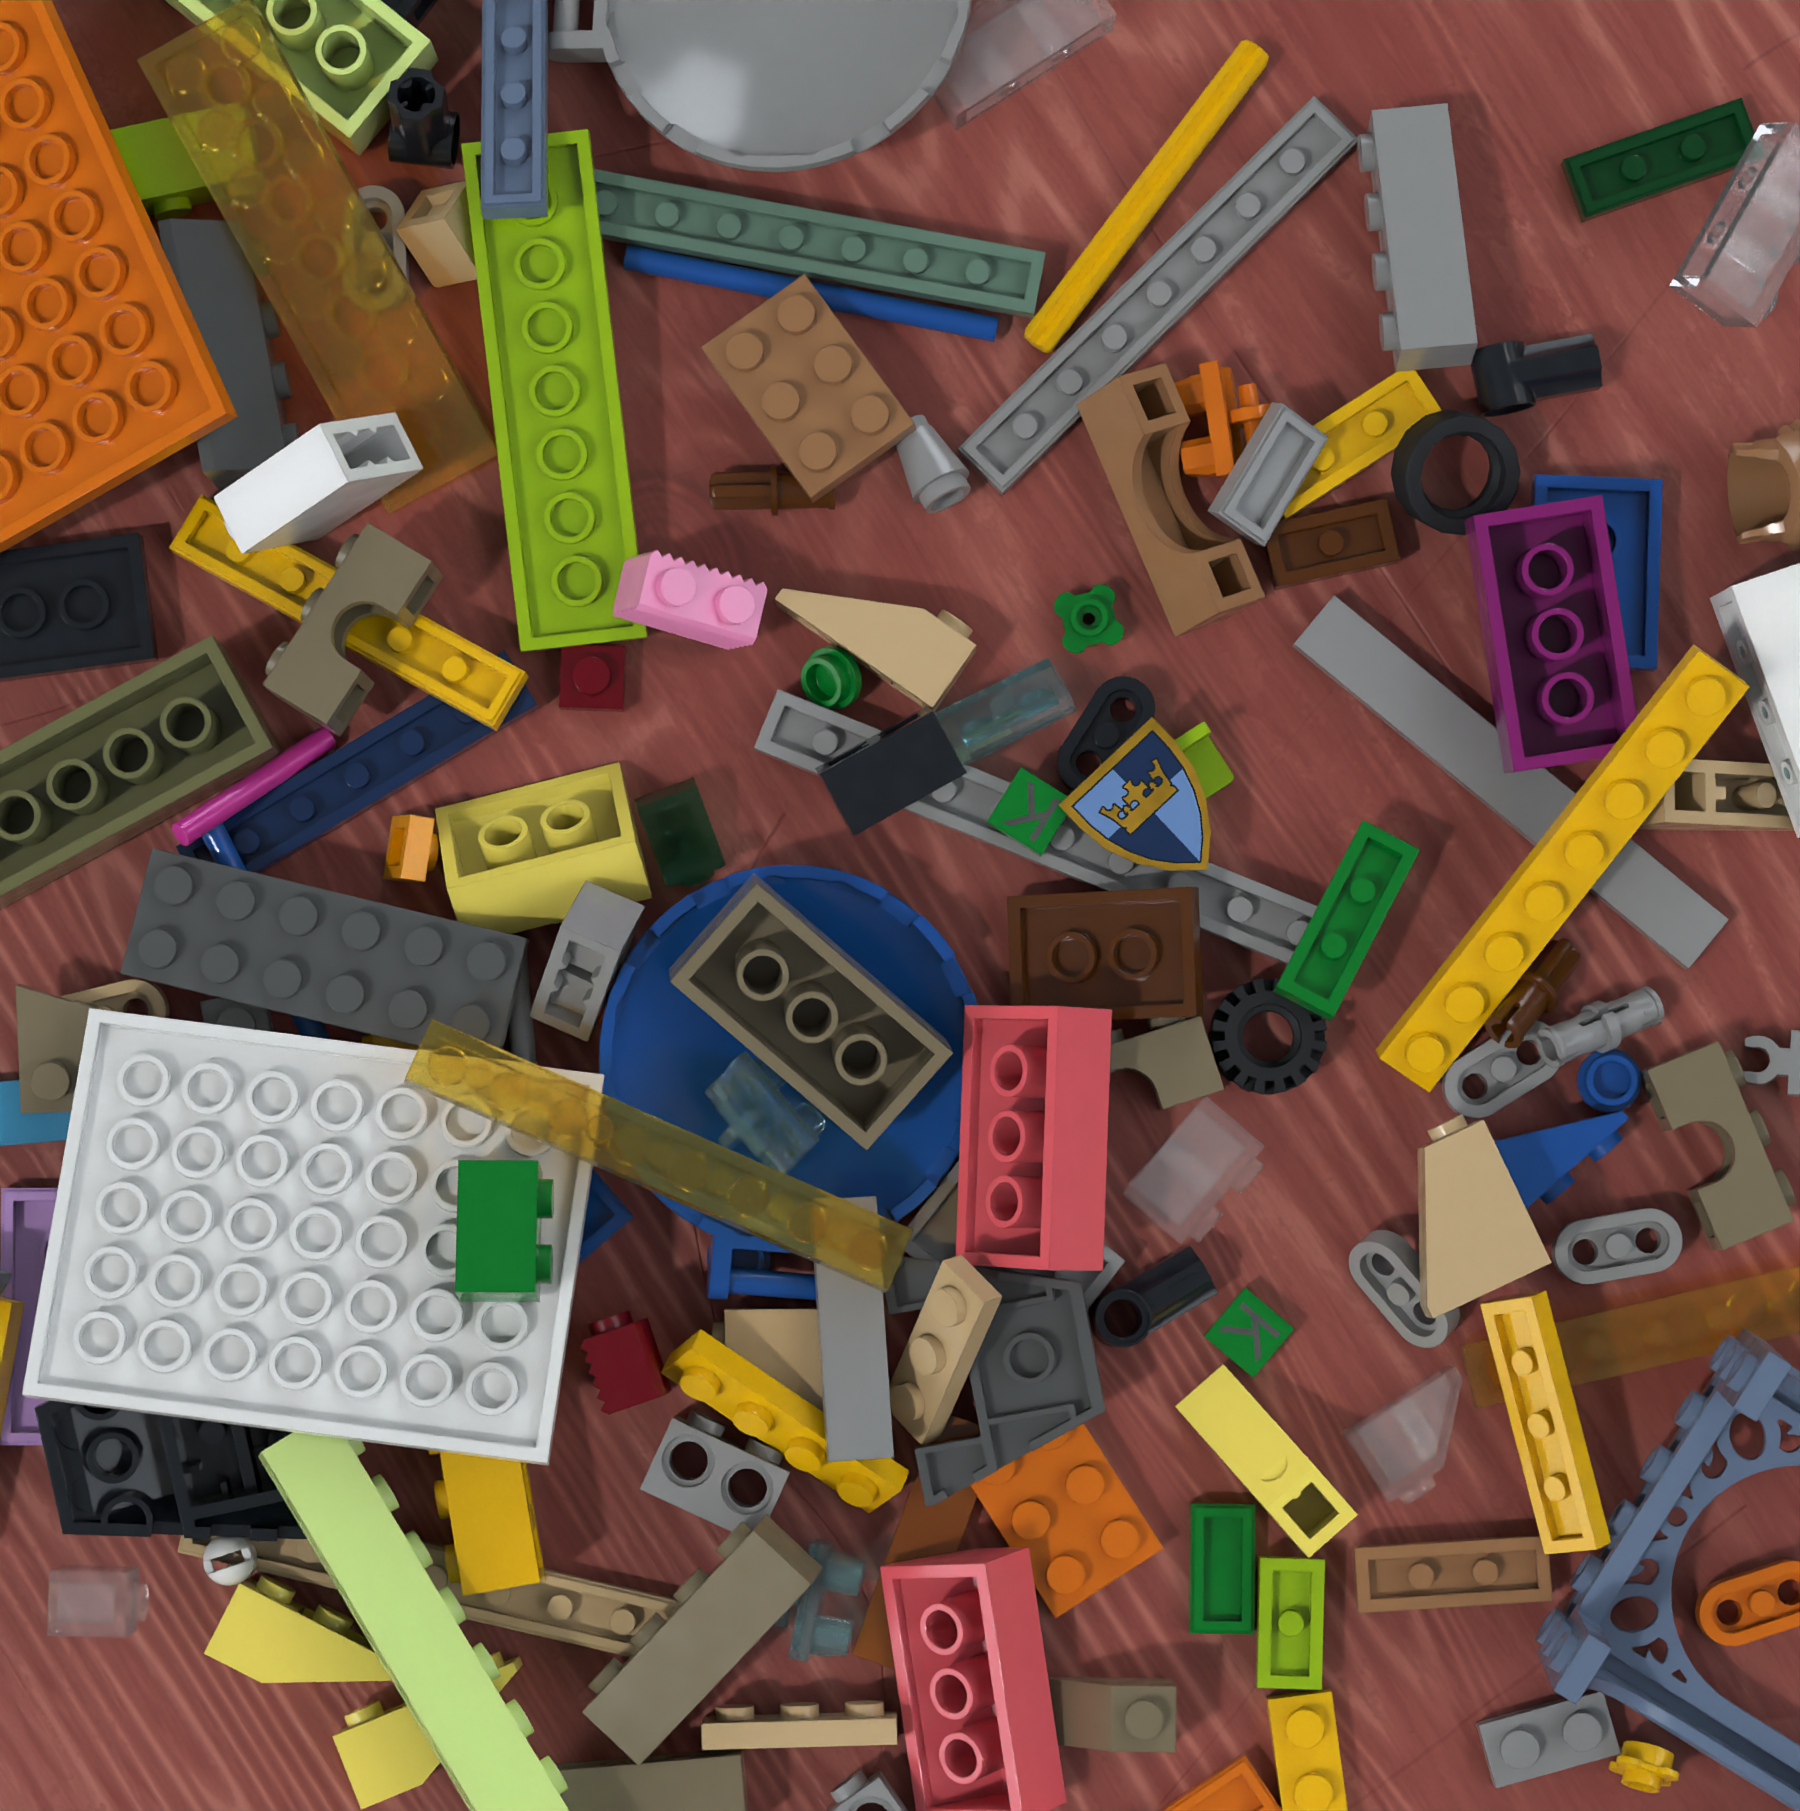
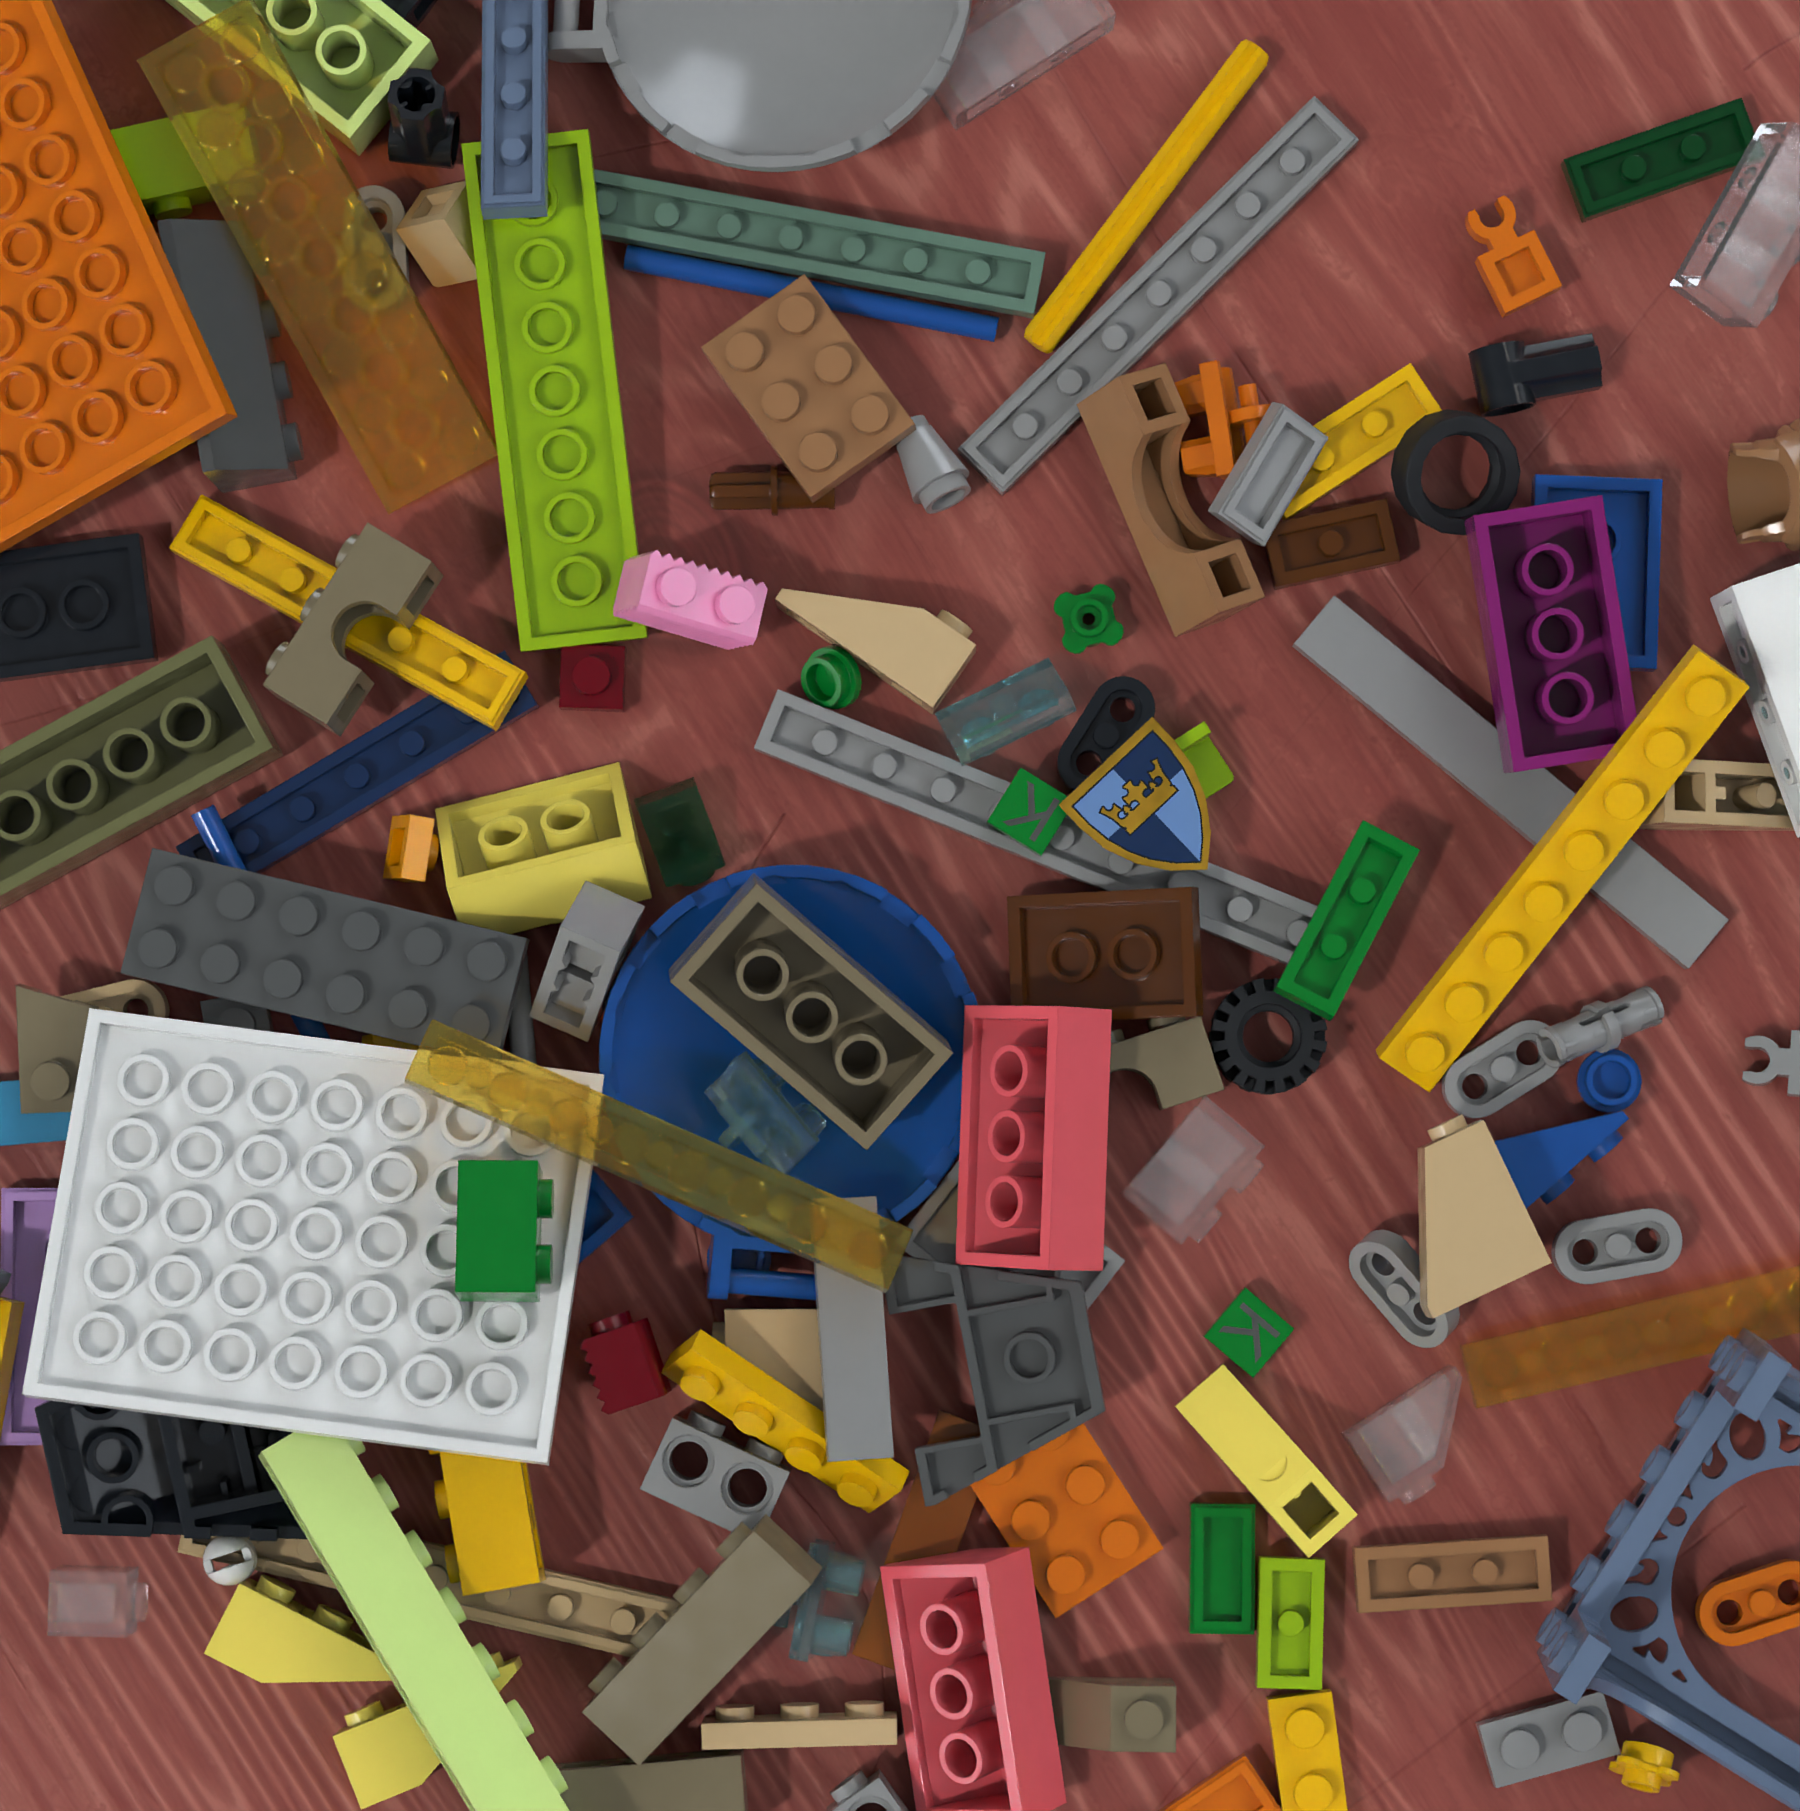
(253, 786): dark pink bar -> none
(318, 482): white brick -> none
(891, 770): black hinge -> none
(942, 1348): tan plate -> none
(1156, 1296): black piece -> none
(1420, 238): light grey brick -> none
(1514, 267): none -> orange plate
(1534, 993): reddish brown axle -> none
(1545, 1423): yellow plate -> none
(1746, 1192): dark tan arch -> none

